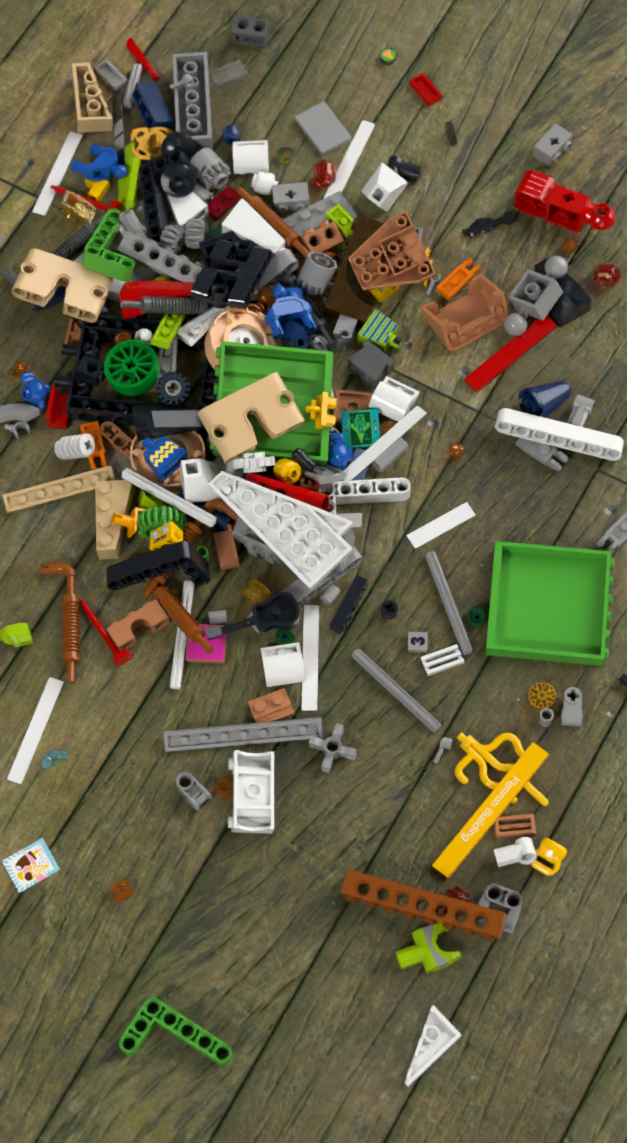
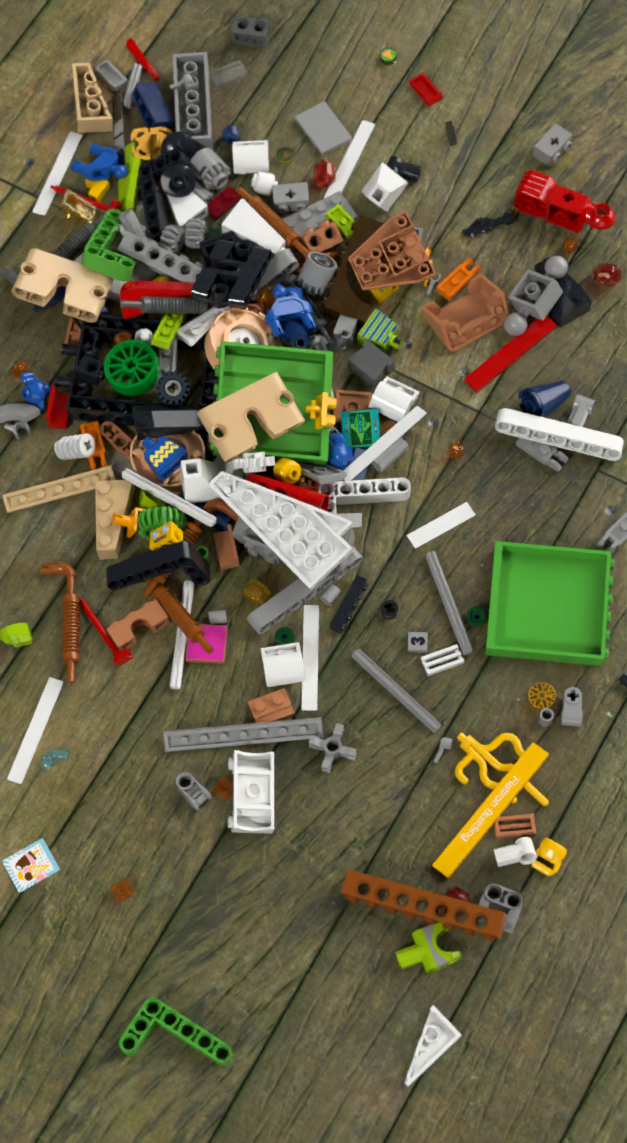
(276, 613): black piece -> none
(299, 456): black pin -> none

